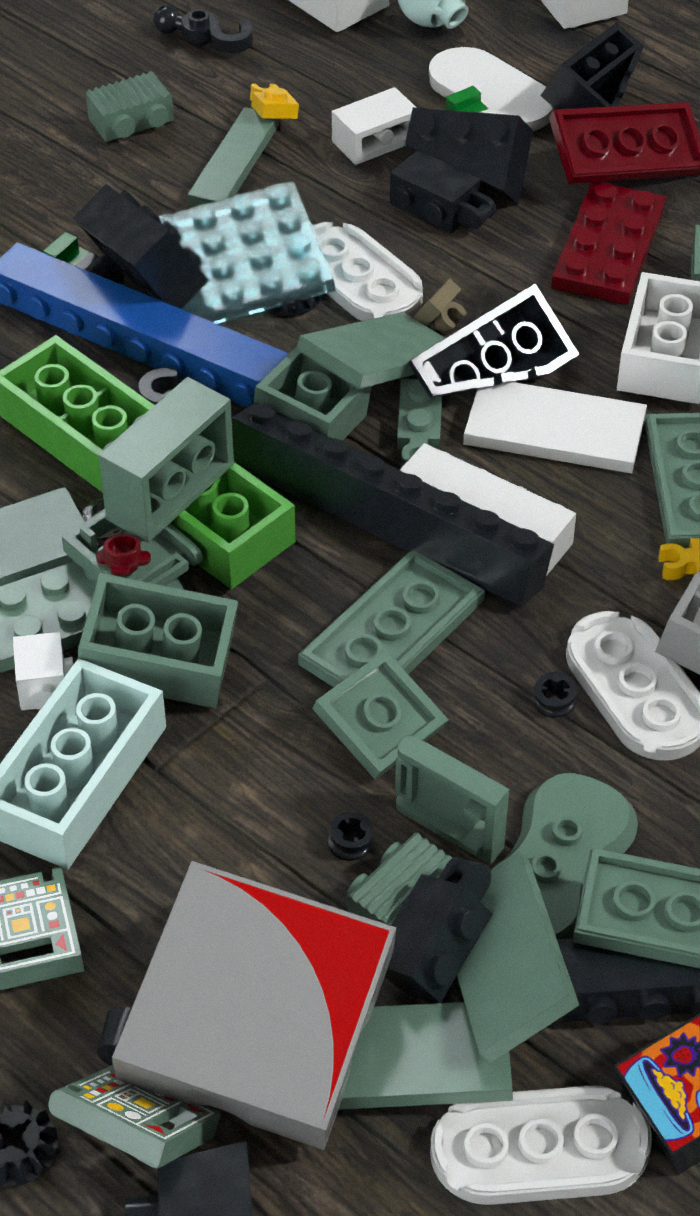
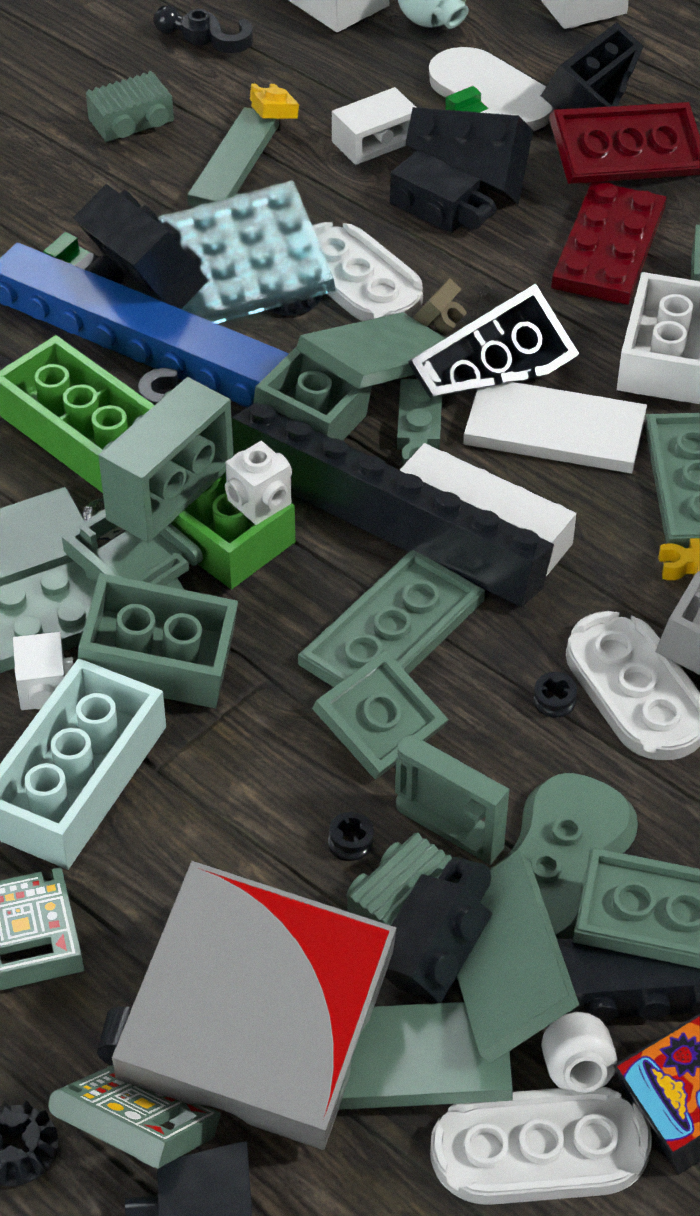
(123, 554): dark red plate -> none
(258, 482): none -> white brick
(579, 1052): none -> white head

